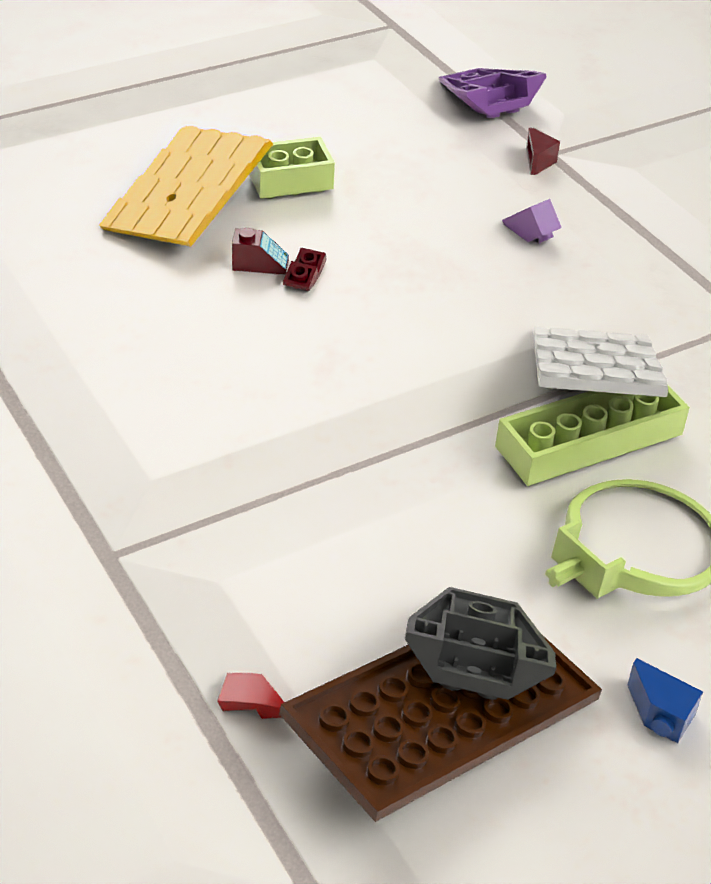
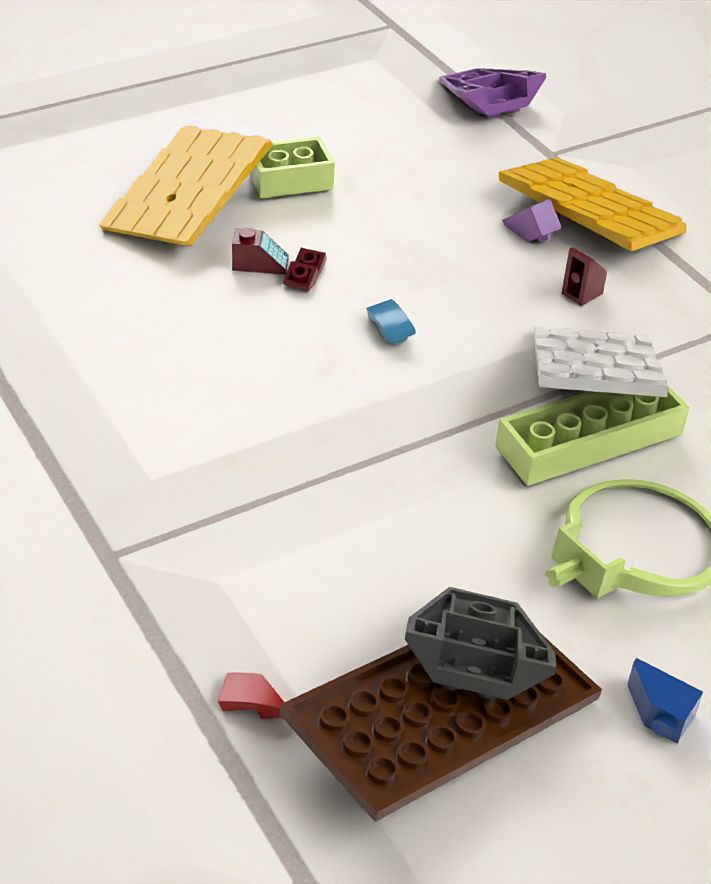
(391, 321): none -> dark azure slope
(541, 150): dark red slope -> none
(583, 278): none -> dark red slope
(594, 203): none -> yellow piece

